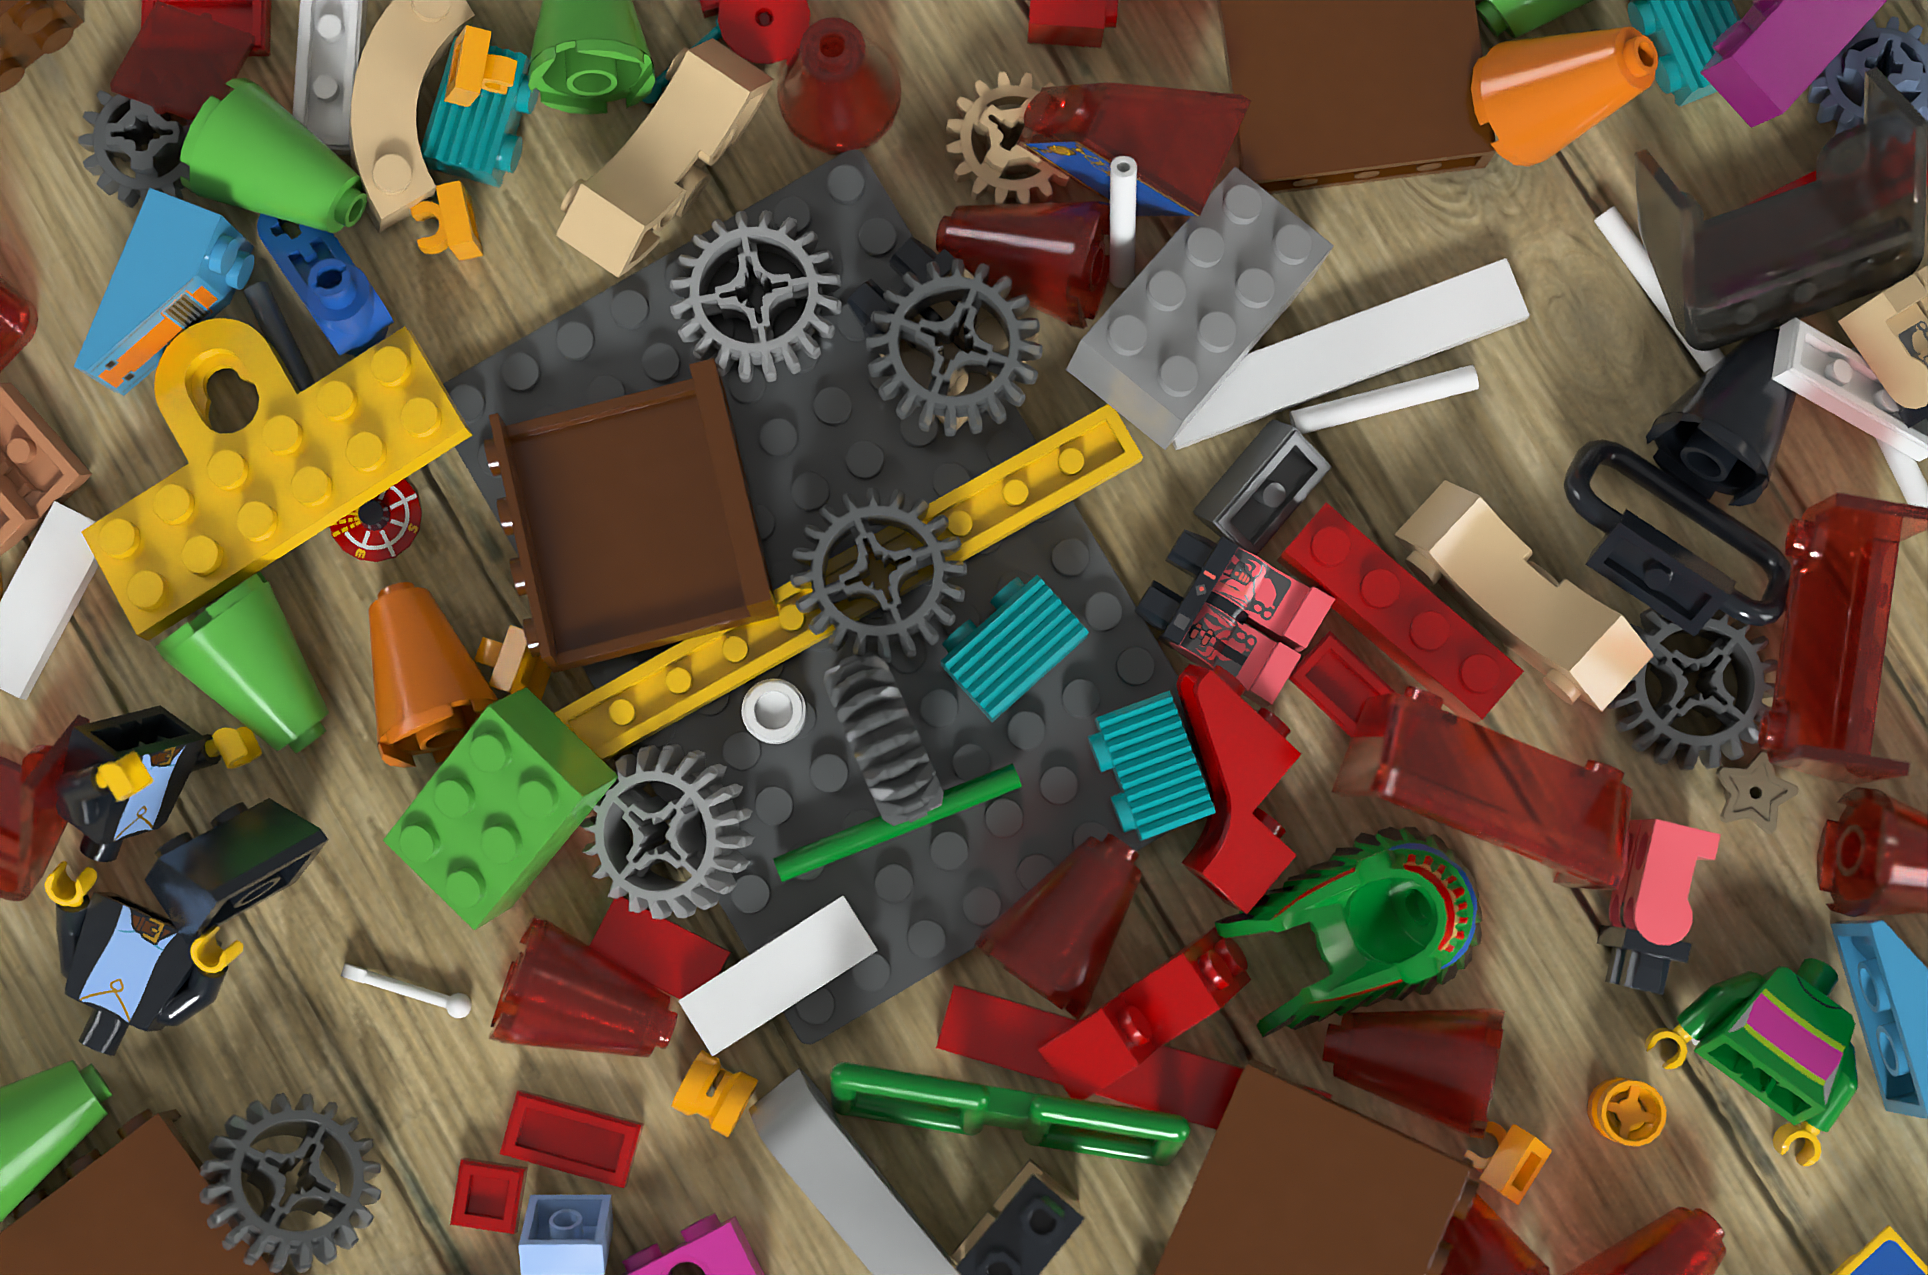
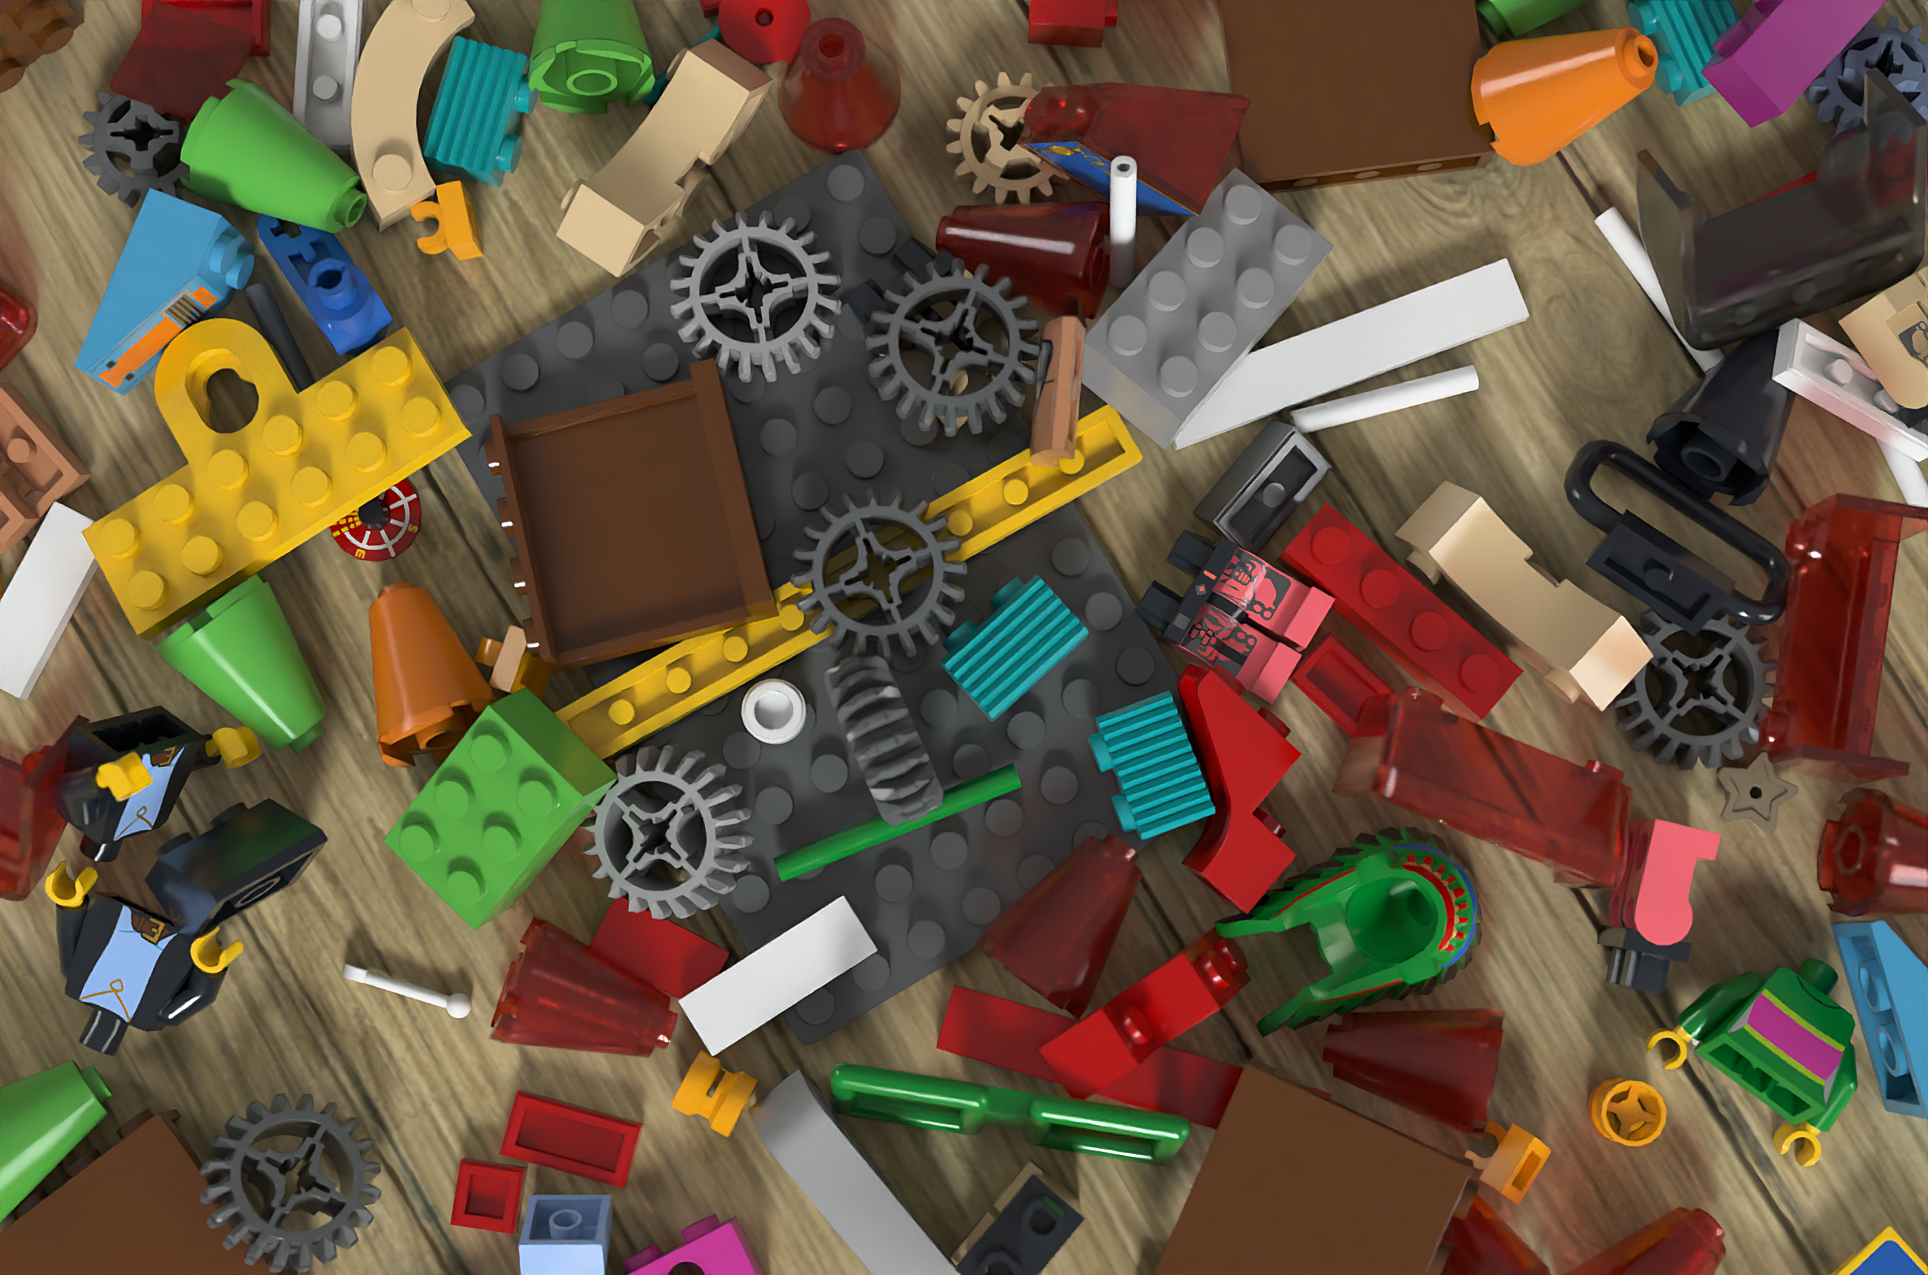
(476, 69): light orange tile -> none
(1057, 391): none -> nougat slope

